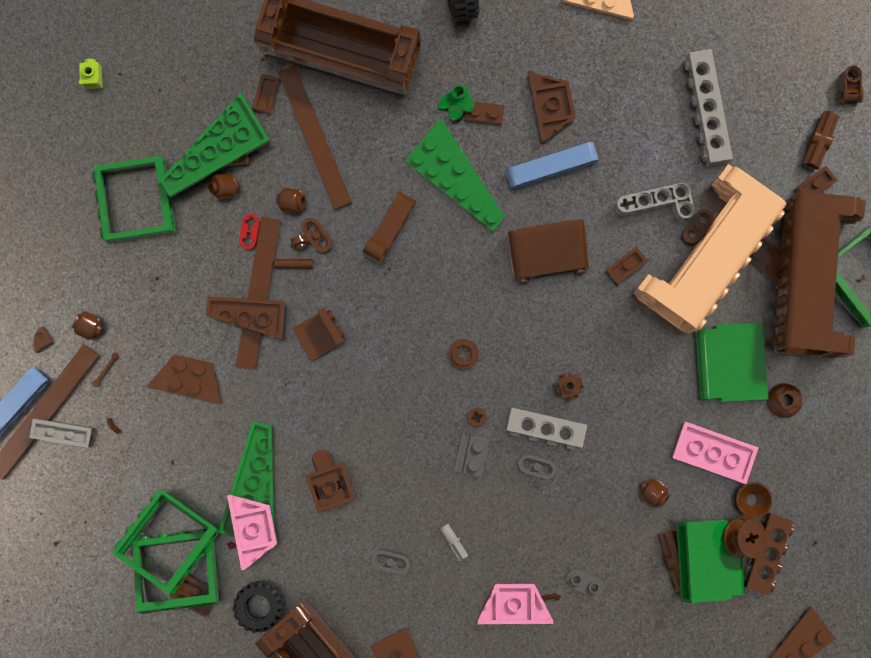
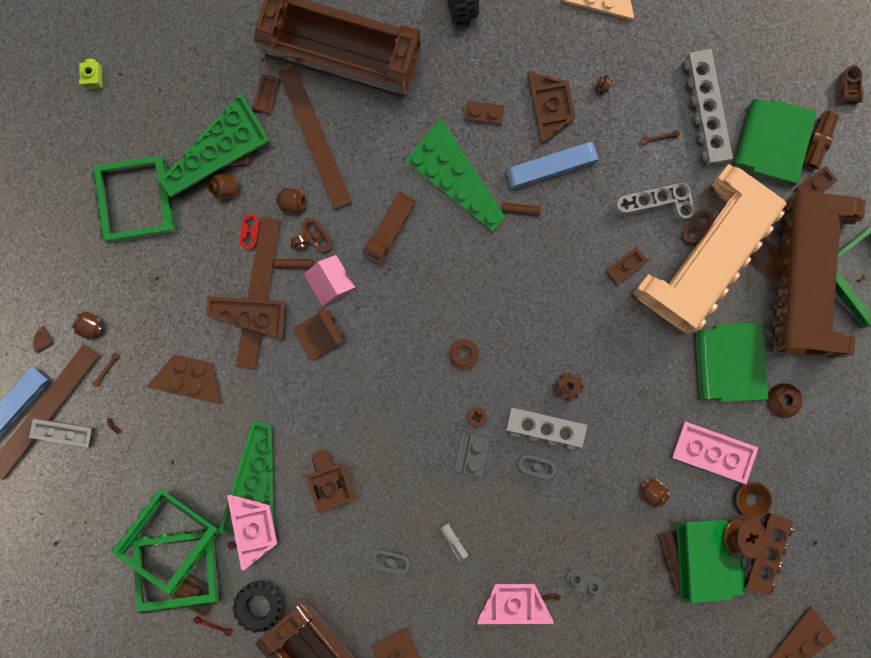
(228, 631): none -> clear red hinge
(329, 280): none -> bright pink slope
(455, 104): green plate -> none
(521, 209): none -> reddish brown piece
(548, 249): reddish brown windscreen -> none
(604, 84): none -> reddish brown plate
(645, 140): none -> reddish brown hinge
(775, 141): none -> green piece

